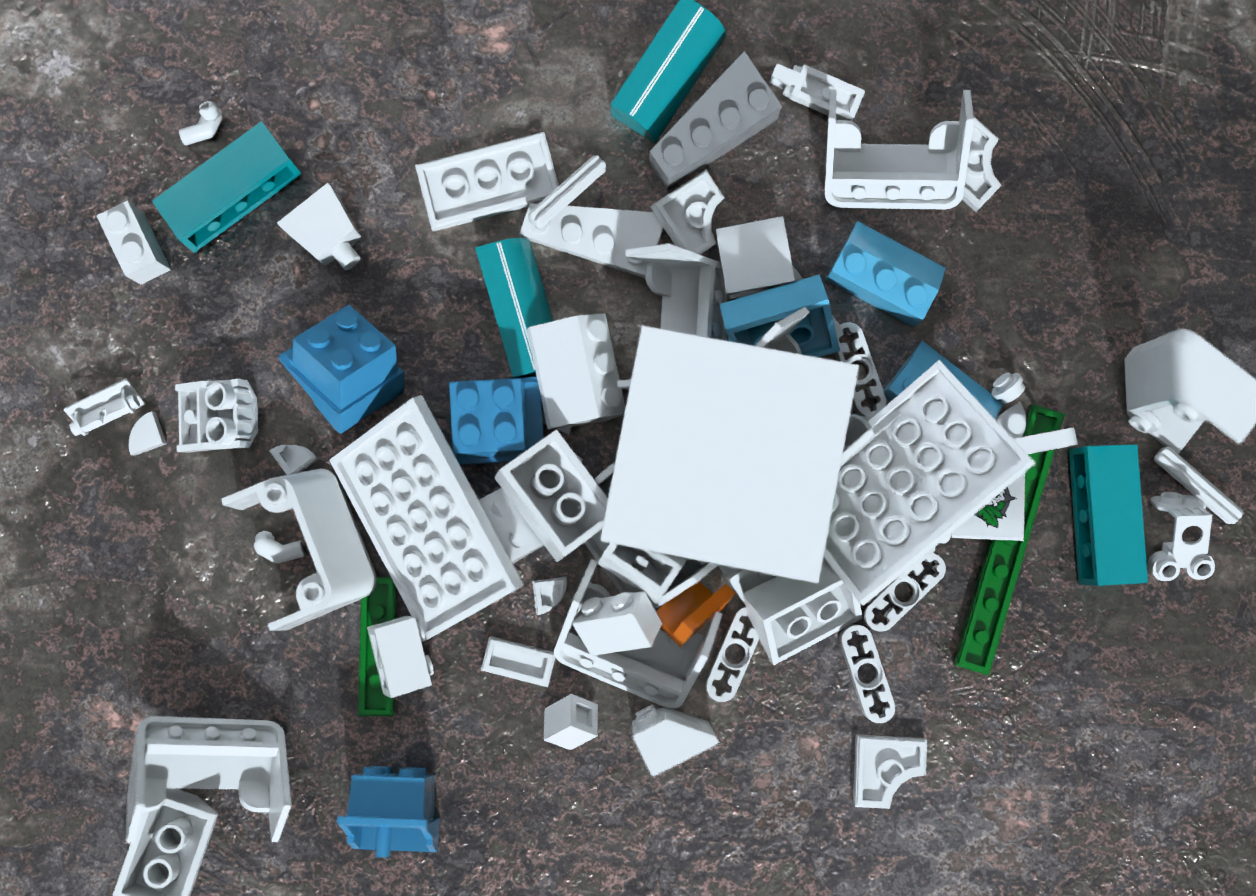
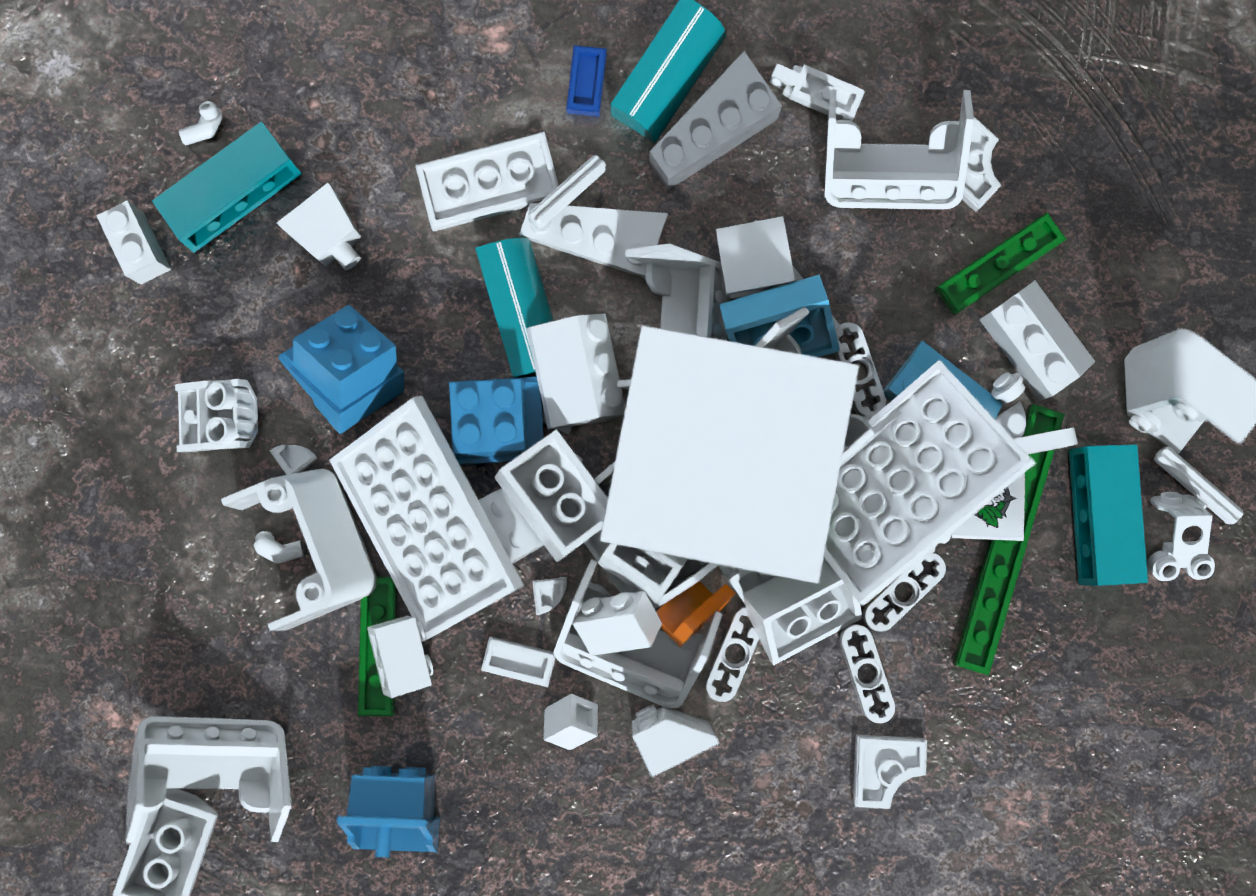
(103, 407): white hinge -> none
(146, 434): white tile -> none
(586, 80): none -> blue tile
(688, 213): white tile -> none
(886, 274): medium azure slope -> none
(1000, 263): none -> green tile
(1038, 341): none -> white slope

